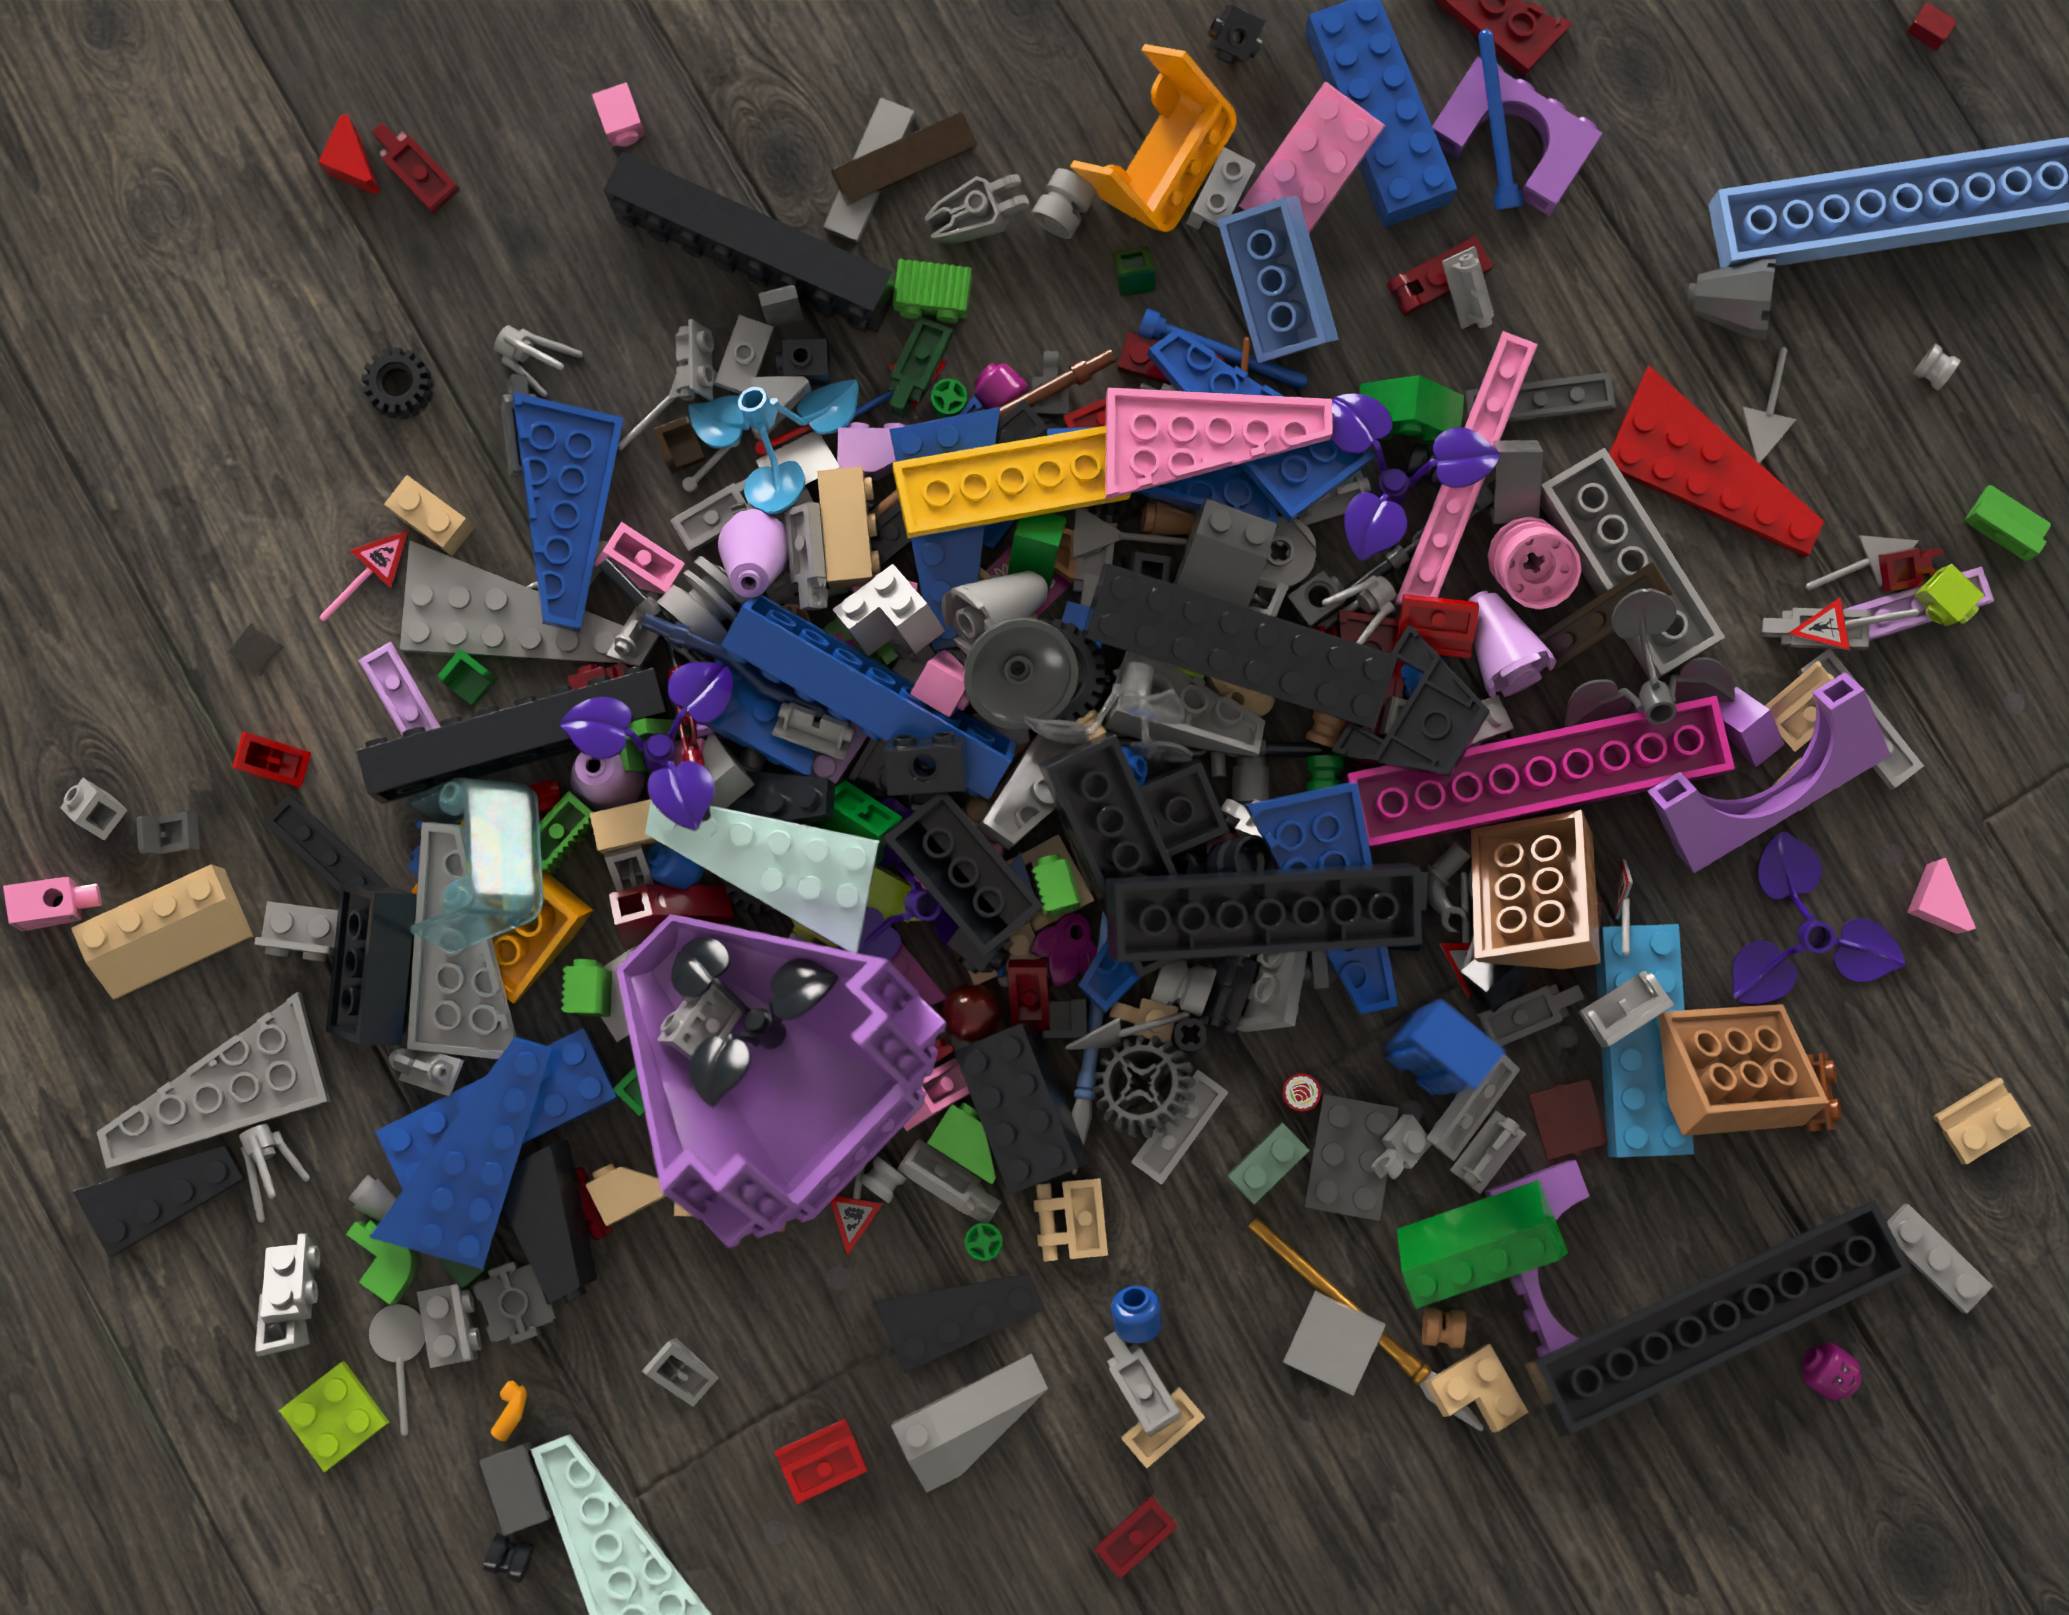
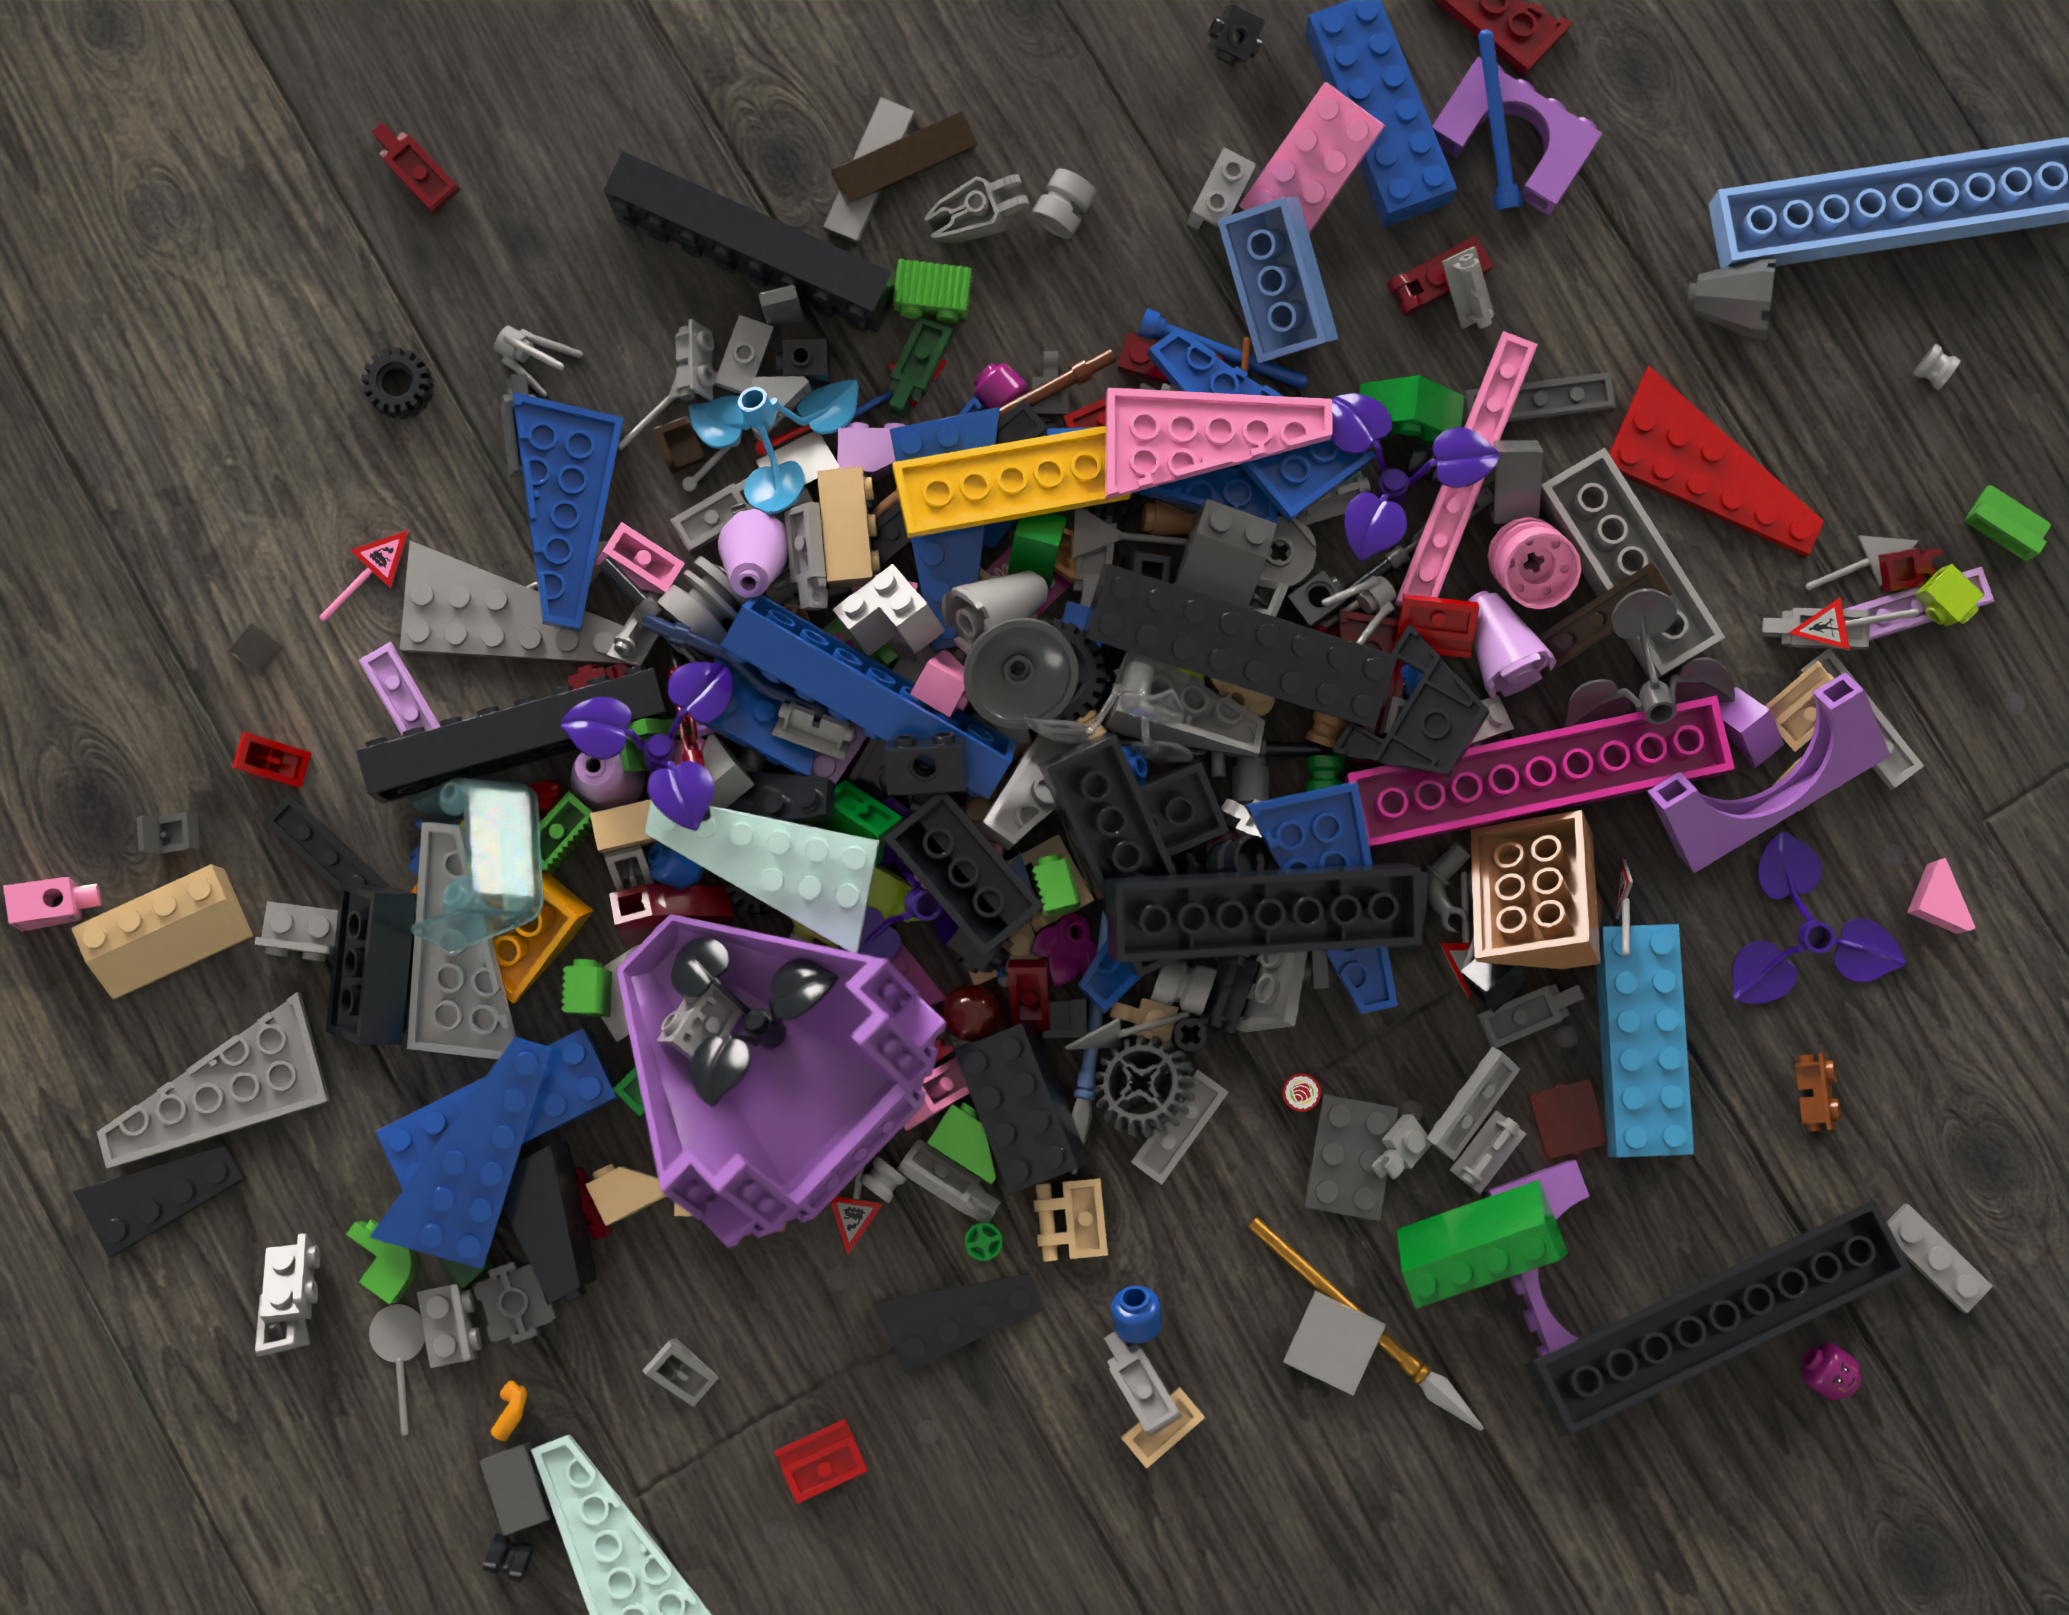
(93, 808): light grey brick -> none
(257, 1147): light grey plant -> none
(334, 1416): lime plate -> none
(346, 157): red slope -> none
(372, 1198): light grey cone -> none
(426, 1069): light grey hinge -> none
(429, 515): tan brick -> none
(466, 677): green panel -> none
(619, 115): bright pink brick -> none
(950, 392): green wheel -> none
(961, 1426): light grey wedge -> none
(1134, 271): dark green slope -> none
(1135, 1537): dark red plate -> none
(1178, 149): light orange windscreen -> none
(1267, 1163): sand green brick -> none
(1442, 1050): blue brick -> none
(1444, 1327): medium nougat wheel -> none
(1482, 1380): tan plate -> none
(1626, 1008): light grey hinge -> none
(1737, 1070): medium nougat slope -> none
(1765, 427): light grey piece -> none
(1931, 26): dark red slope -> none
(1981, 1121): tan plate -> none

